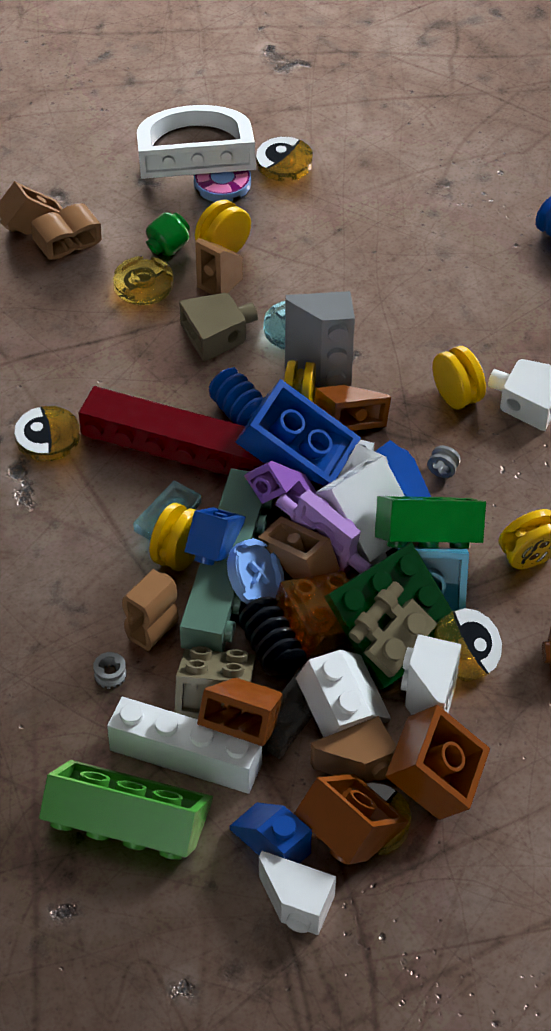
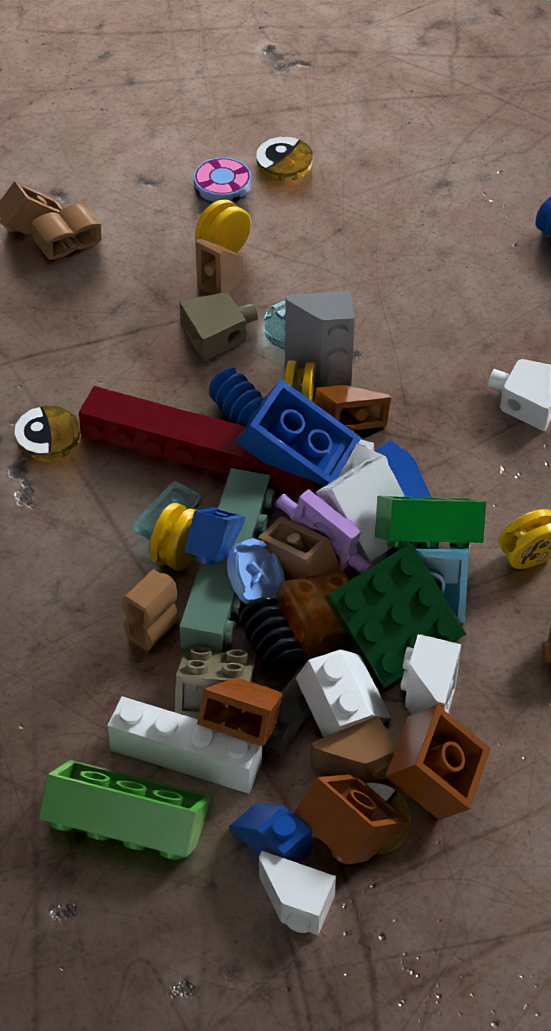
(113, 679): light grey bush -> none
(143, 280): clear yellow tile -> none
(167, 234): green head -> none
(195, 157): white window -> none
(275, 480): medium lavender slope -> none
(391, 642): dark tan plate -> none
(444, 461): light grey bush -> none
(459, 377): yellow head -> none
(478, 639): tile -> none

